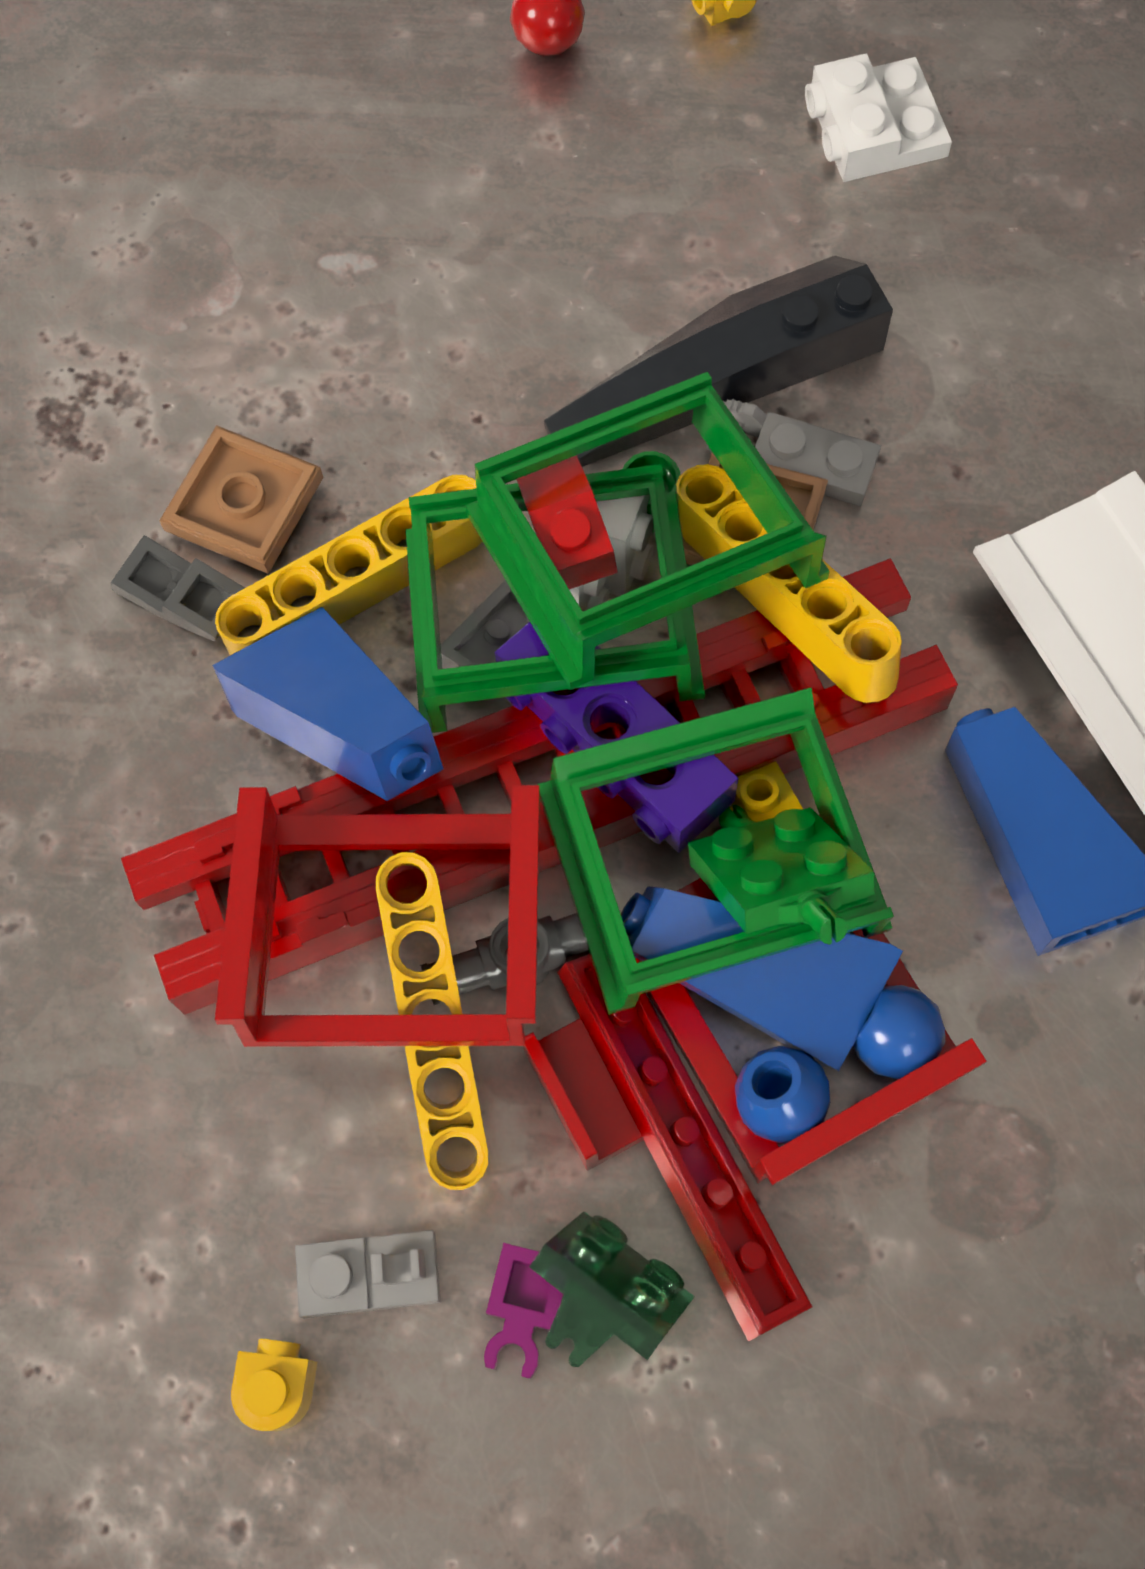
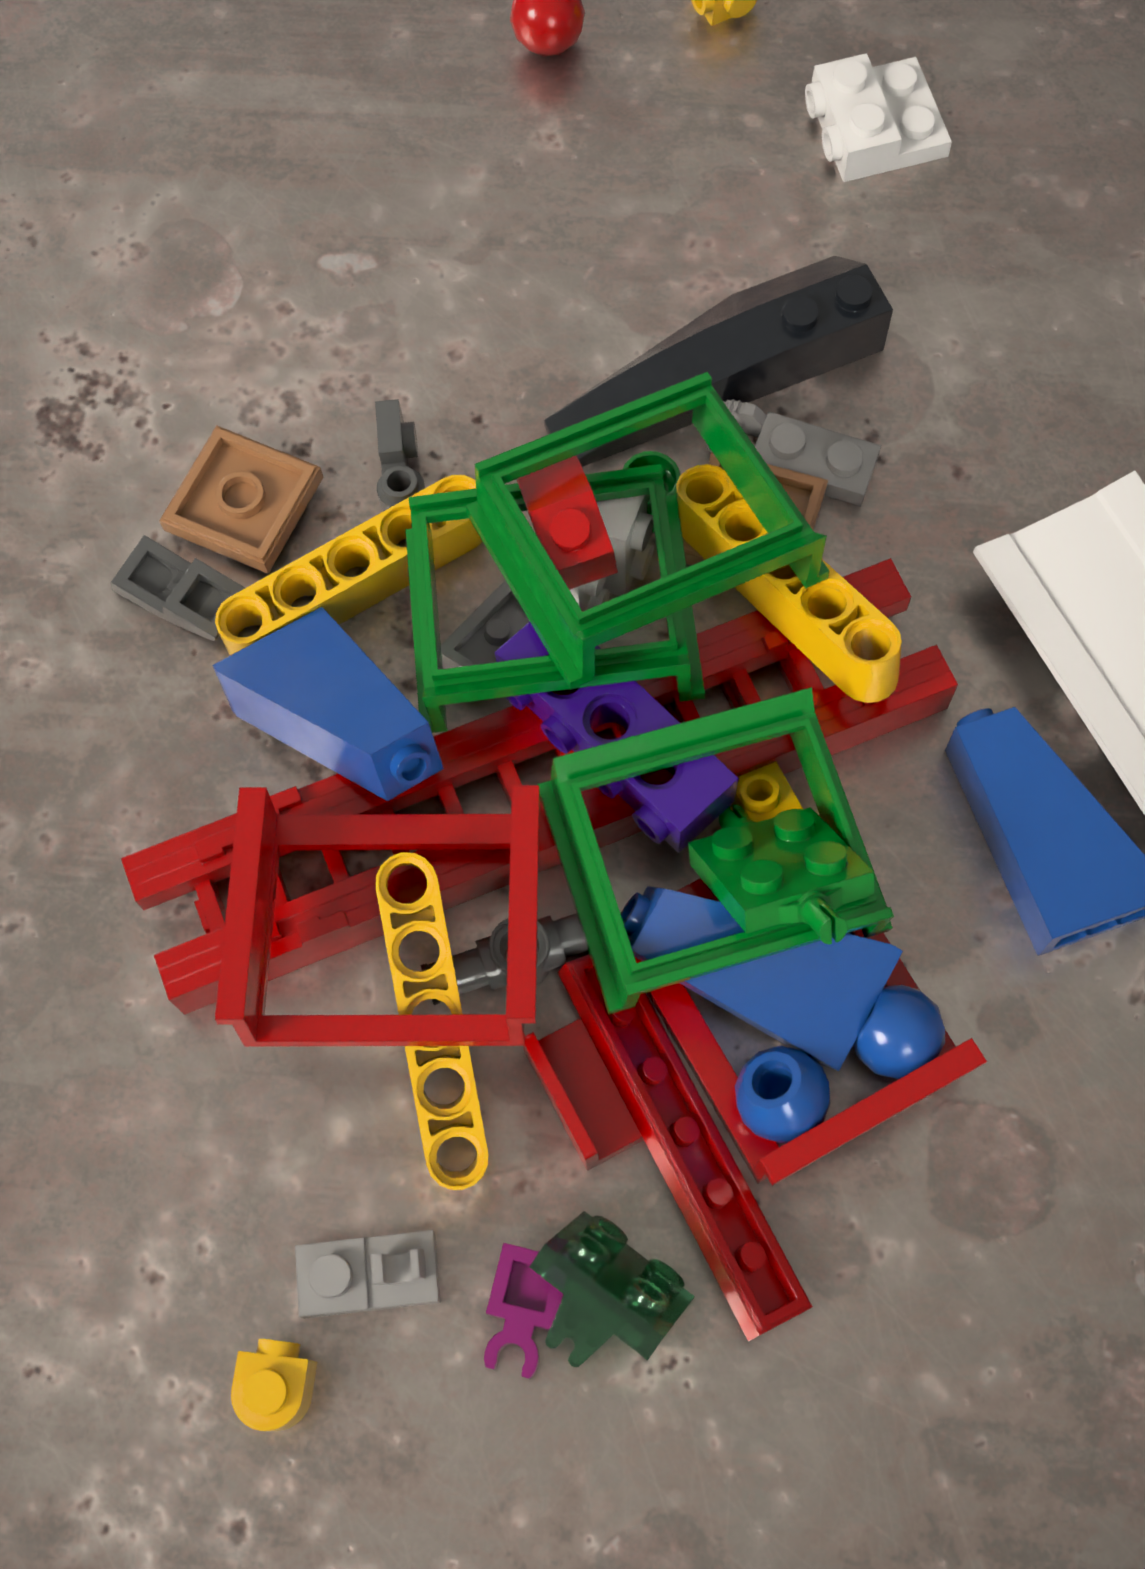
(395, 445): none -> dark grey plate

